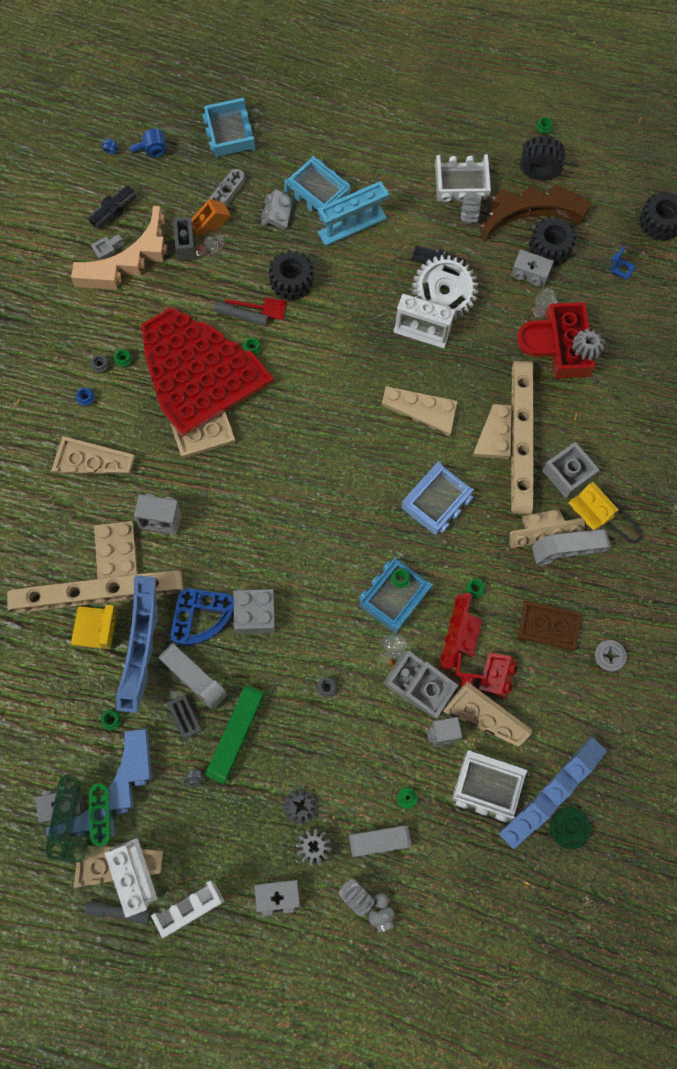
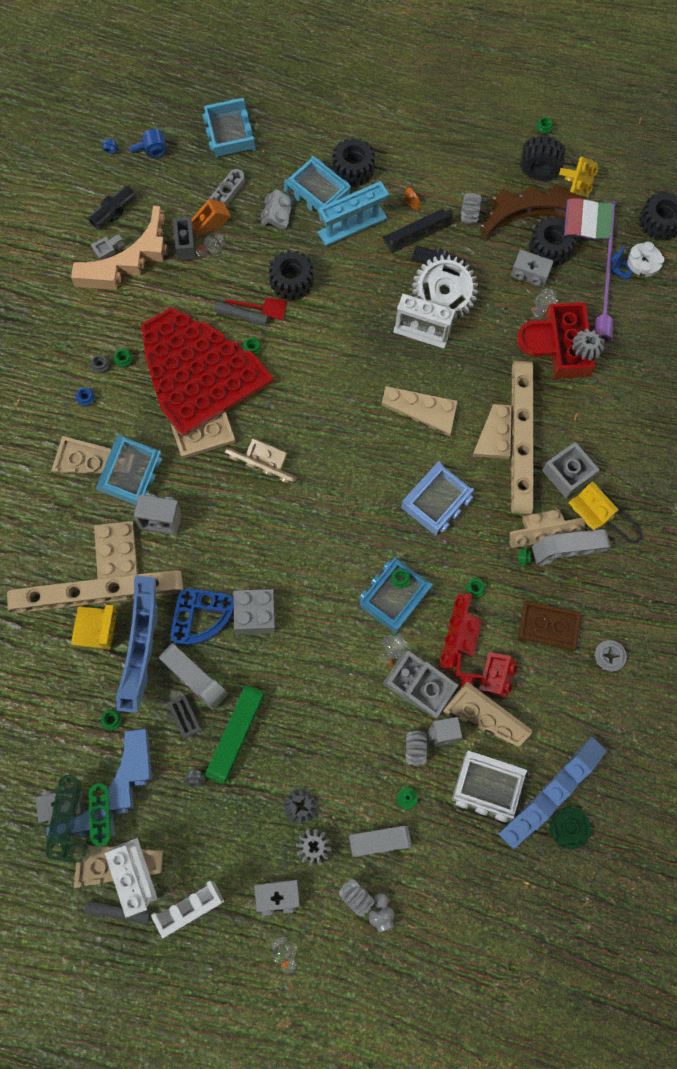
(128, 470): none -> window
(264, 457): none -> tan bracket
(284, 951): none -> clear animal
(326, 680): dark grey plate -> none
(357, 151): none -> black tyre
(412, 199): none -> orange tile
(416, 748): none -> light grey gear
(418, 230): none -> black fence
(457, 179): window -> none
(524, 557): none -> green plate
(582, 177): none -> yellow bracket
(594, 221): none -> flag
(647, 251): none -> white plate

